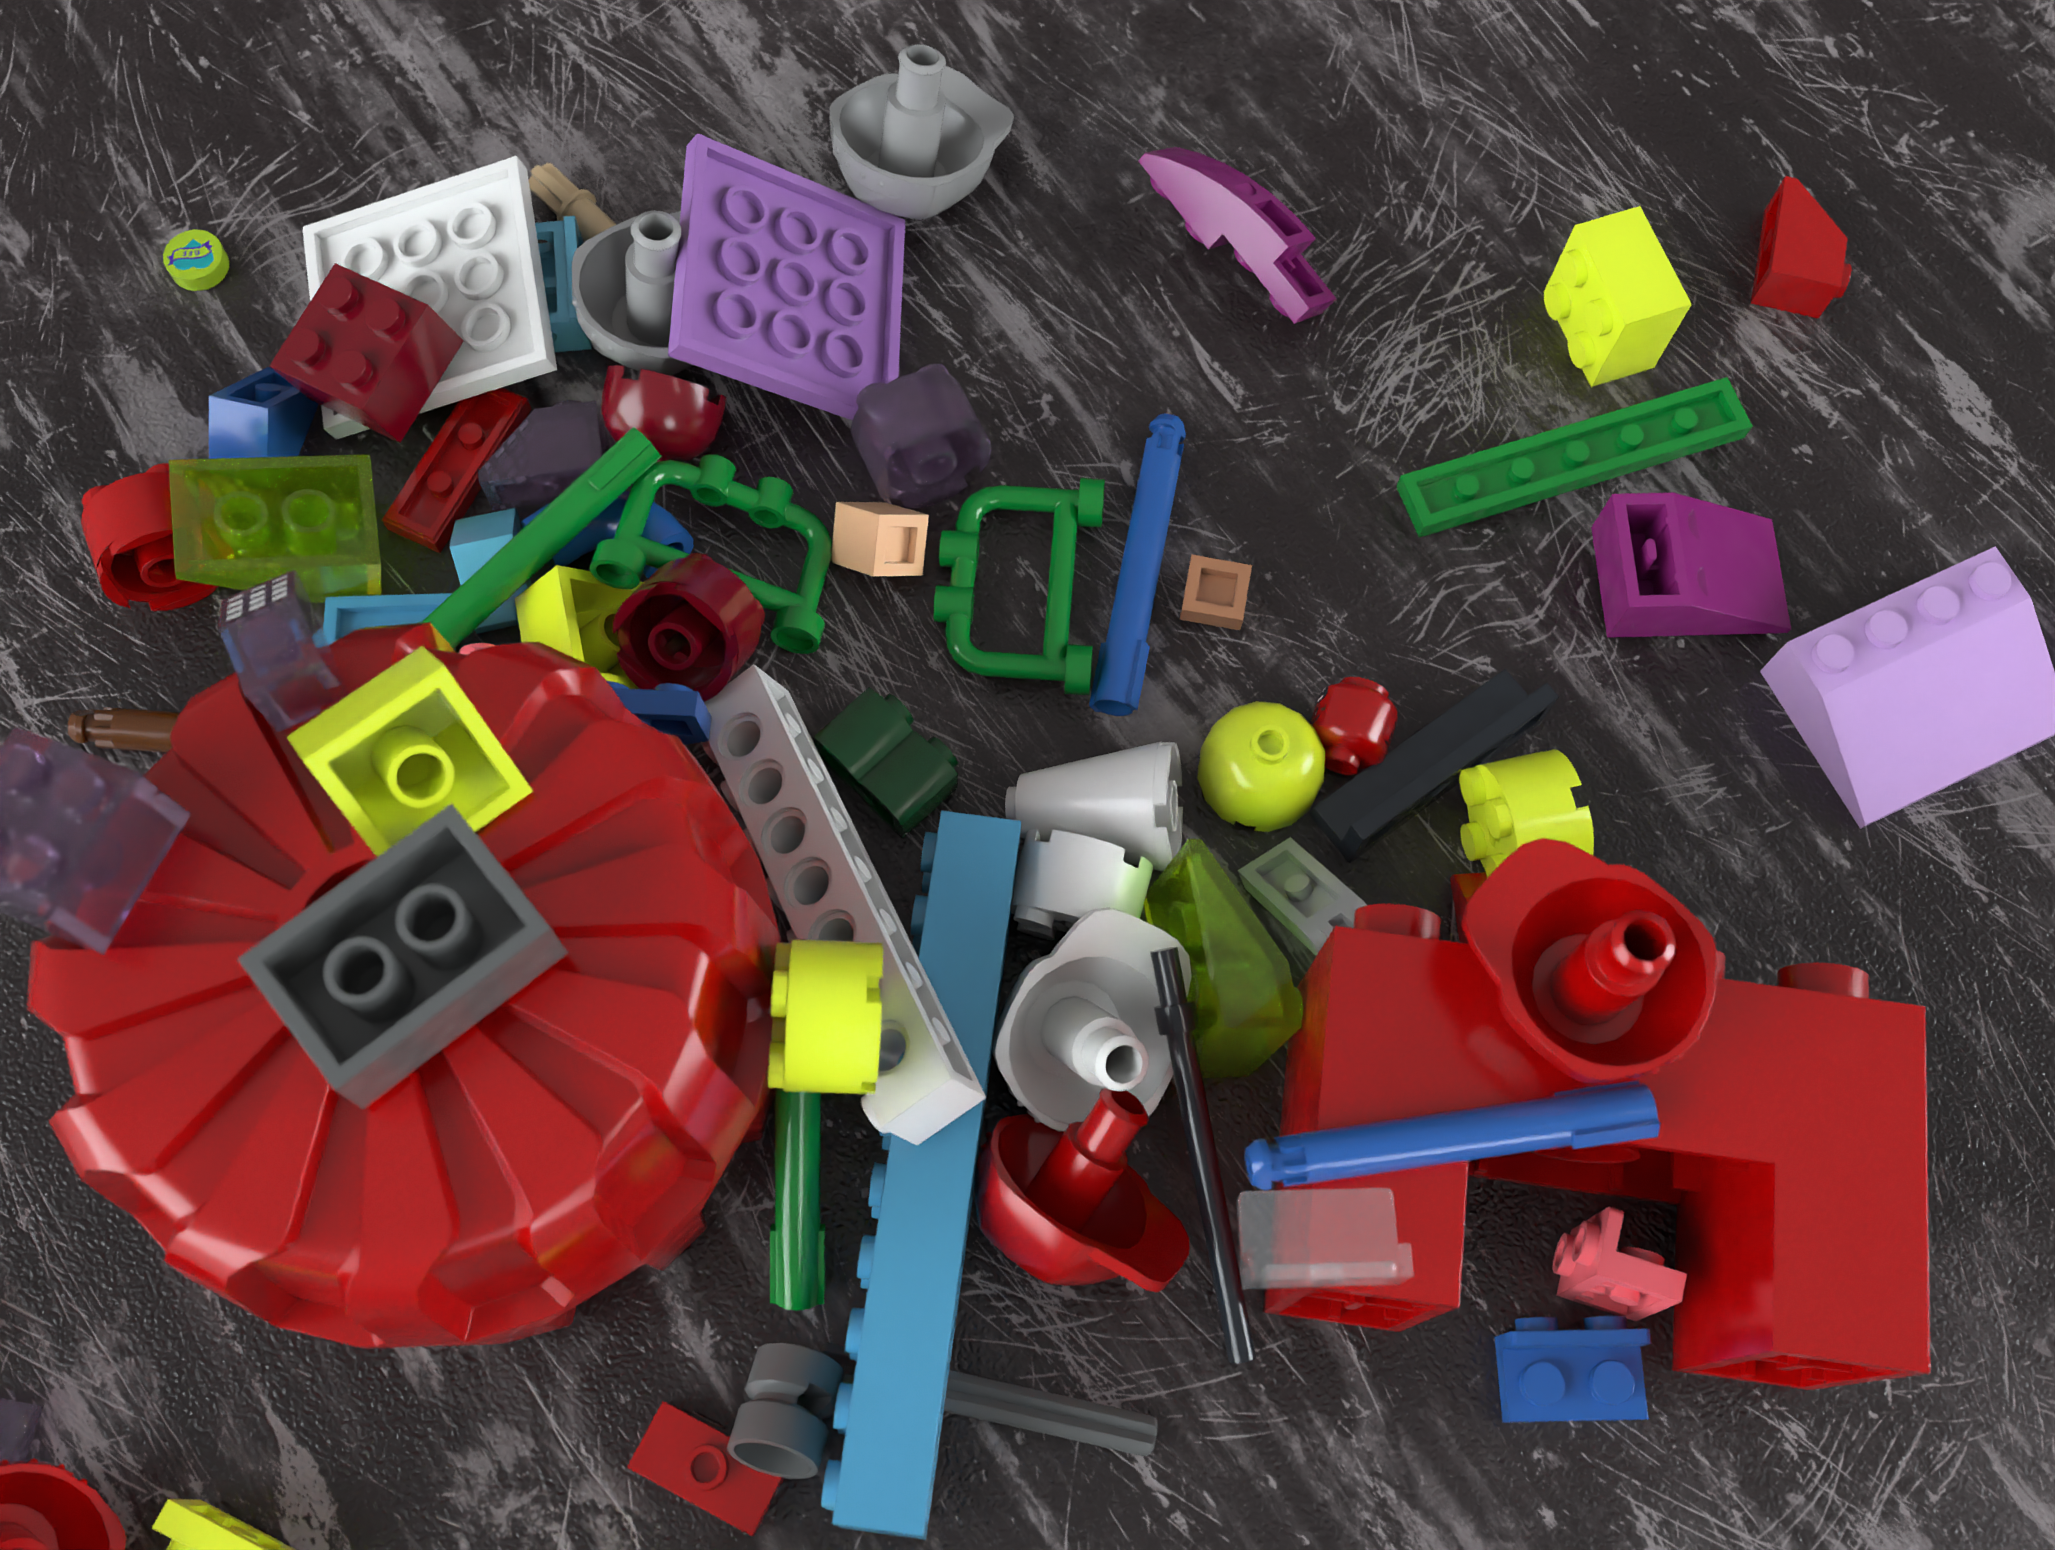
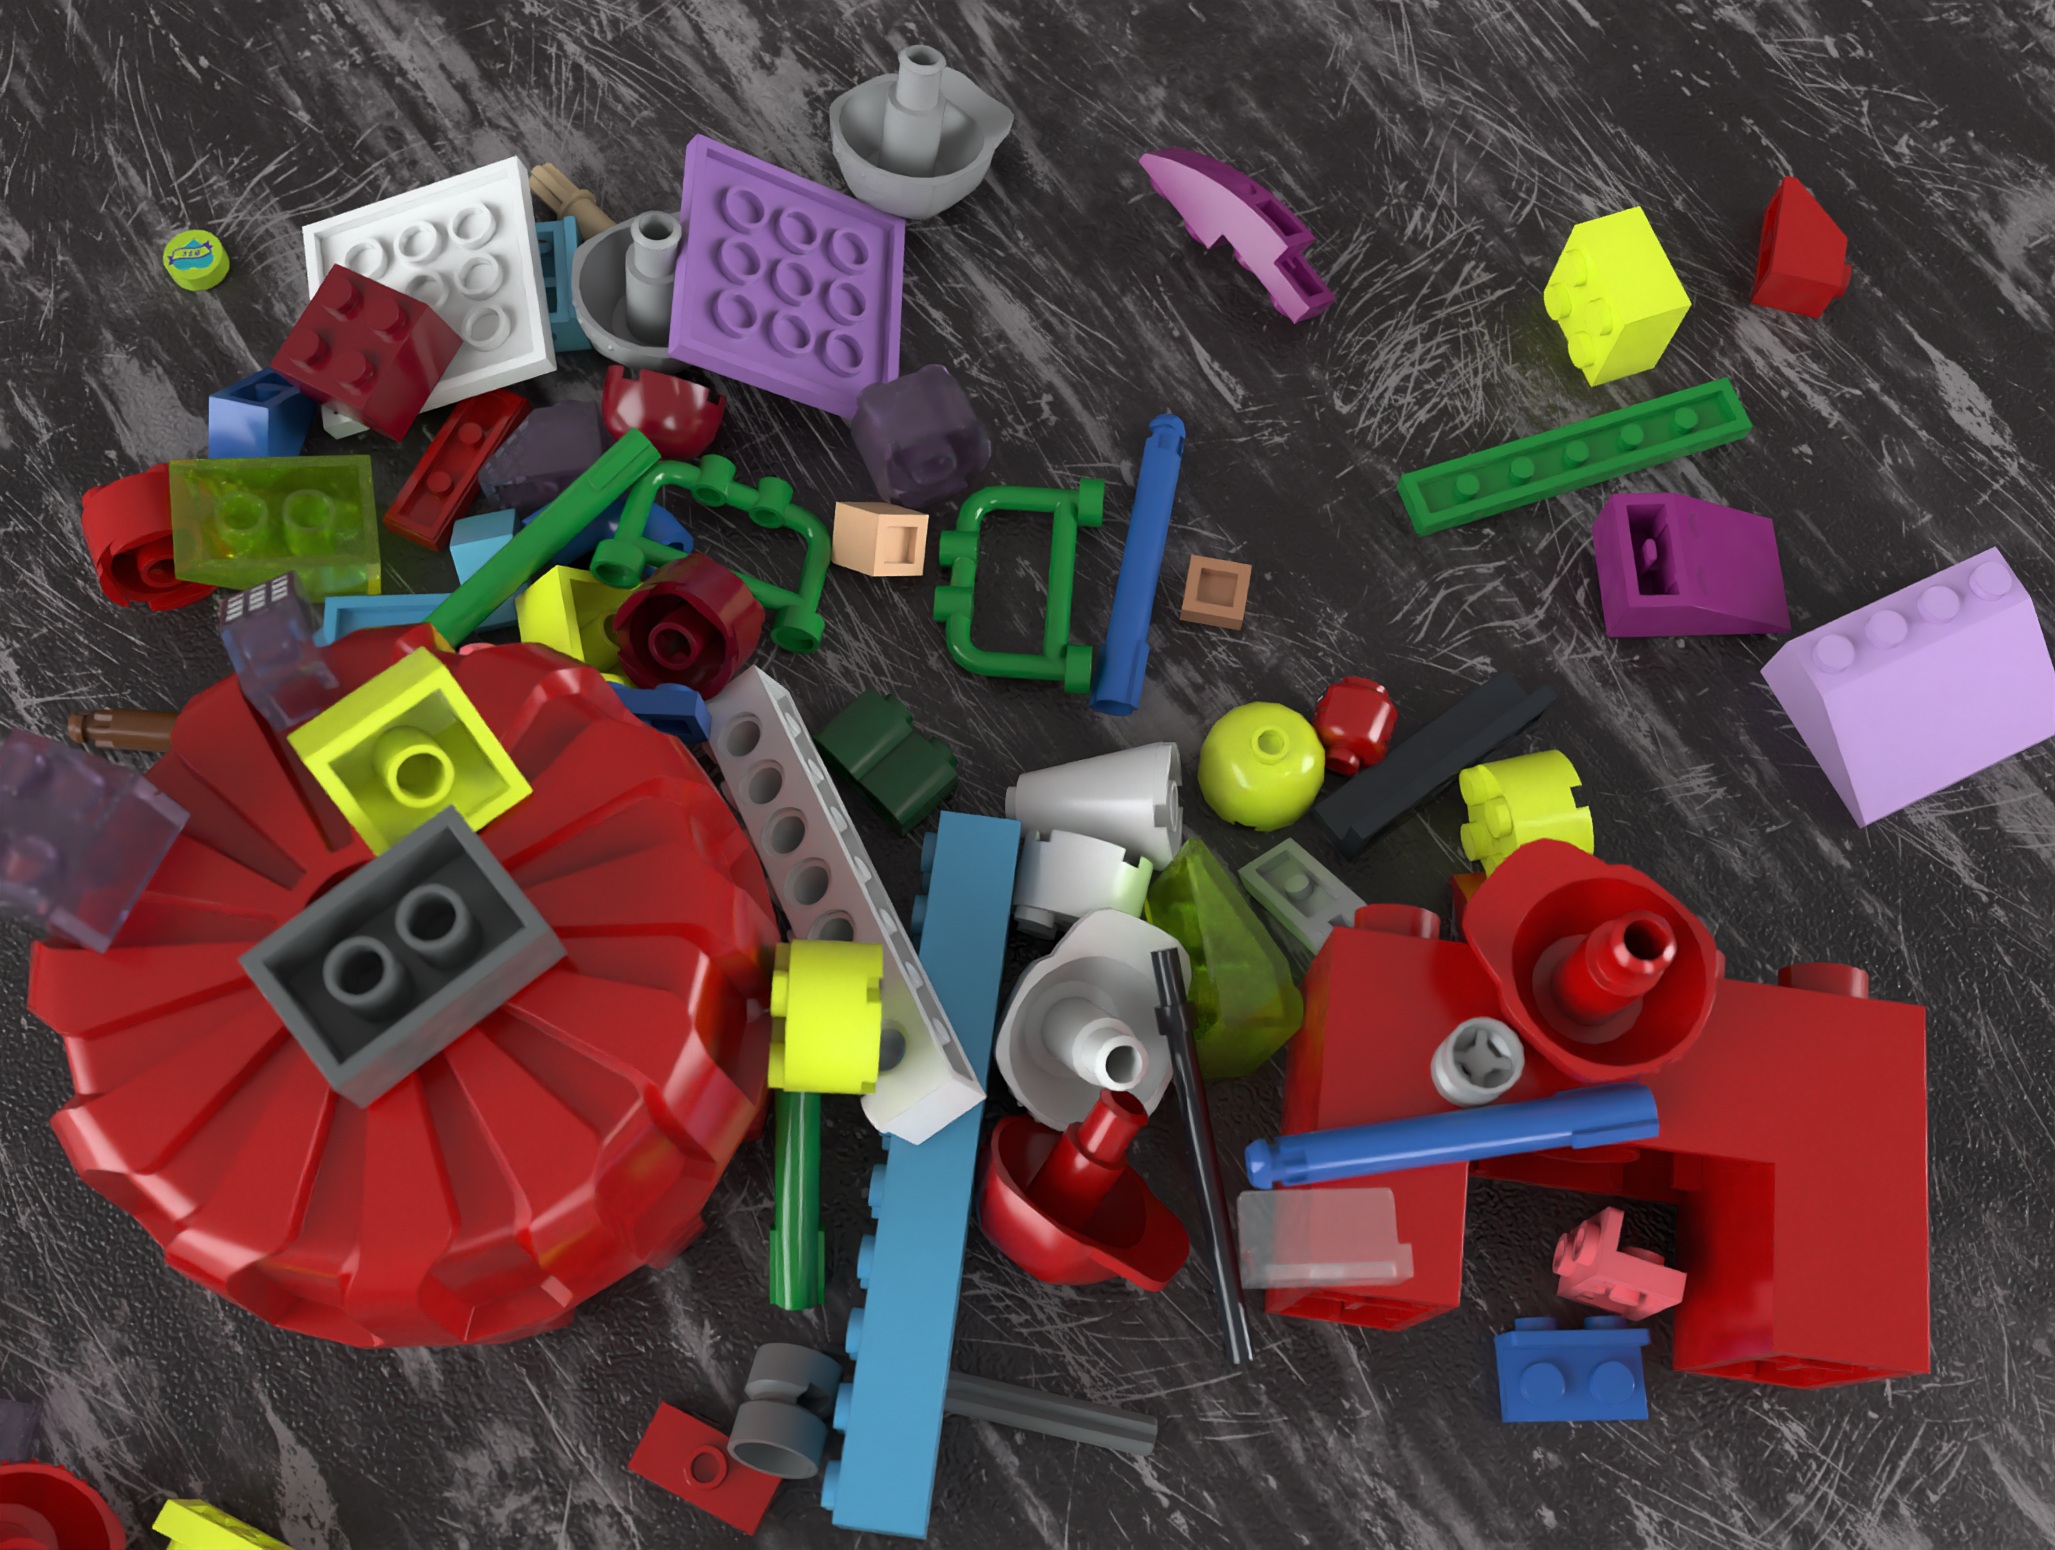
(1487, 1052): none -> light grey wheel

